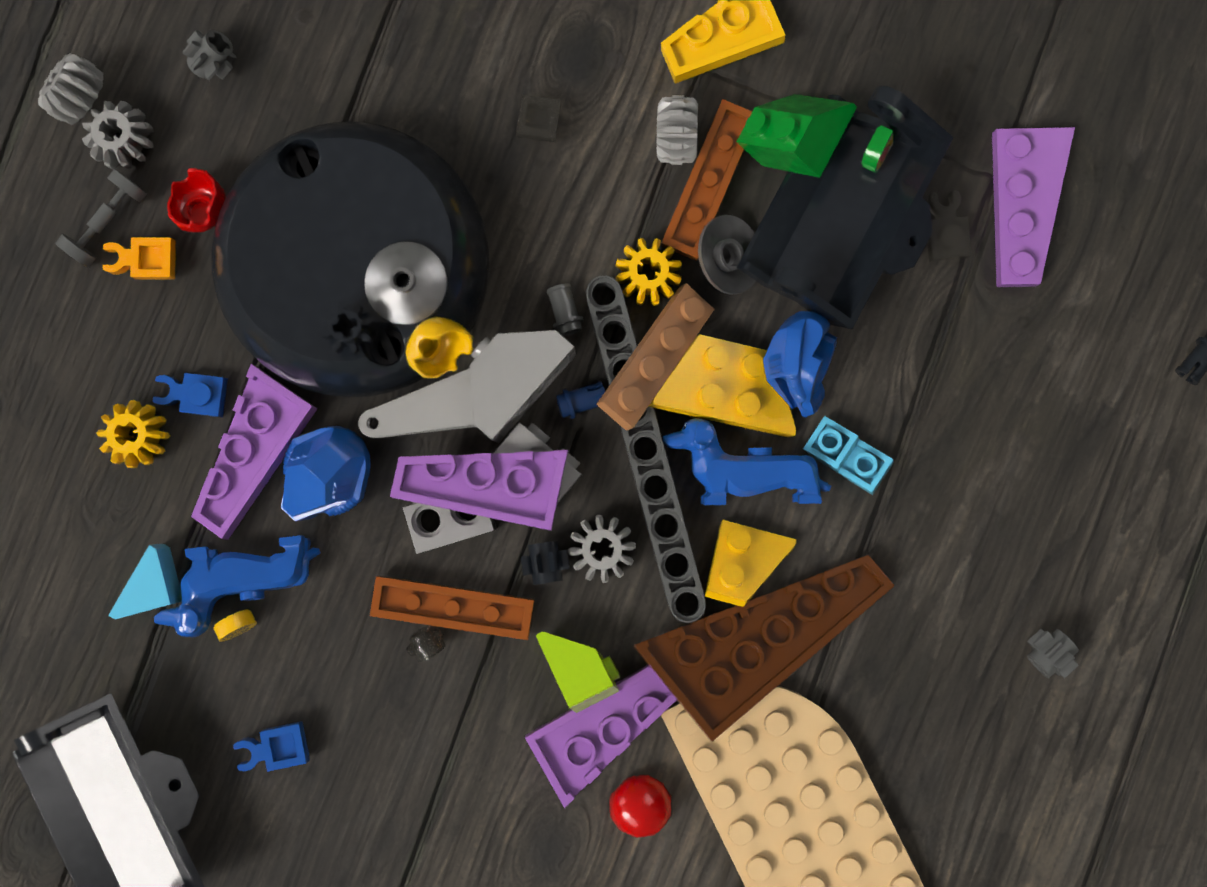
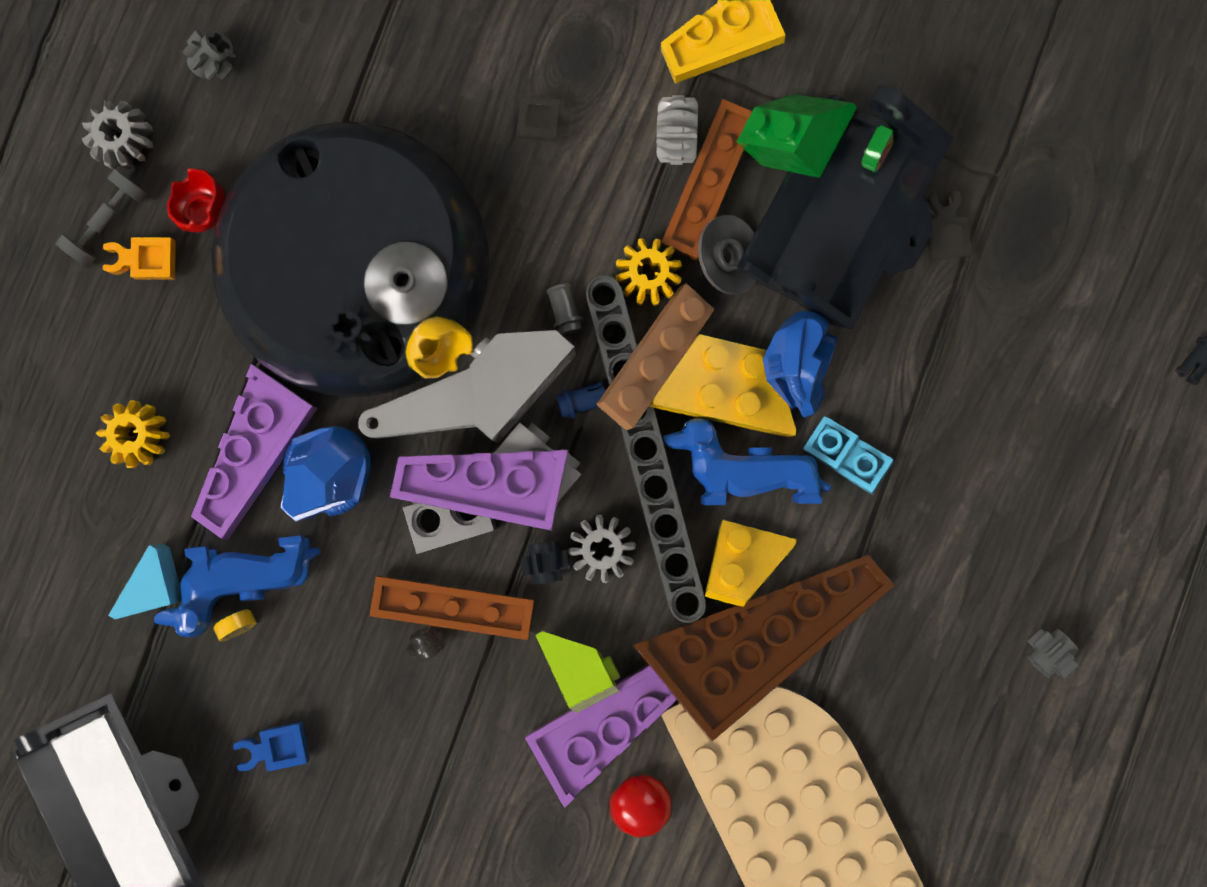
(71, 89): light grey gear -> none
(196, 395): blue plate -> none
(1027, 191): medium lavender wing -> none

